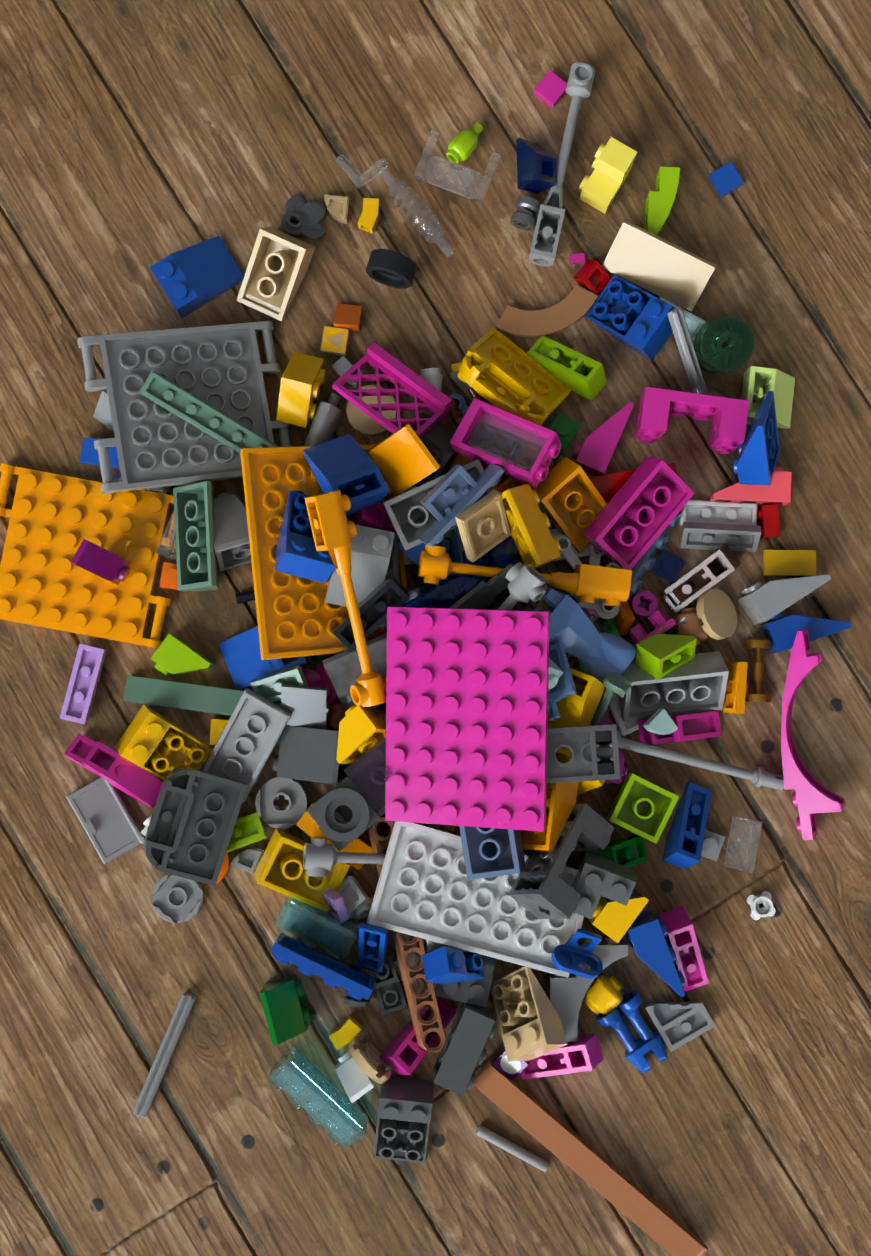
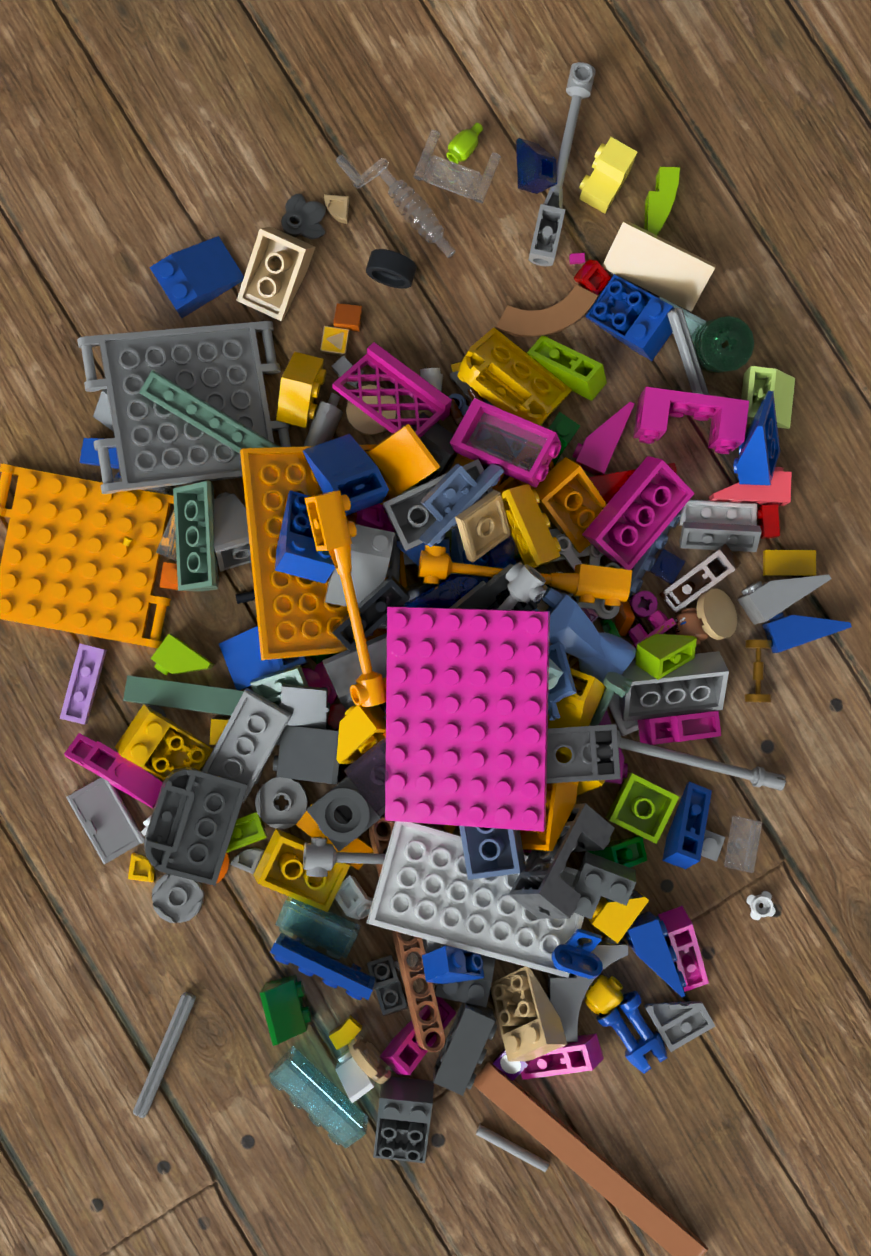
(101, 562): magenta slope -> none
(141, 868): none -> yellow tile
(336, 905): lavender tile -> none
(357, 1003): dark grey piece -> none
(369, 215): yellow piece -> none
(373, 947): blue slope -> none
(525, 213): flat silver wheel -> none
(550, 89): dark pink tile -> none
(660, 723): light aqua tile -> none
(725, 179): blue tile -> none
(736, 688): light orange plate -> none
(809, 793): dark pink slope -> none

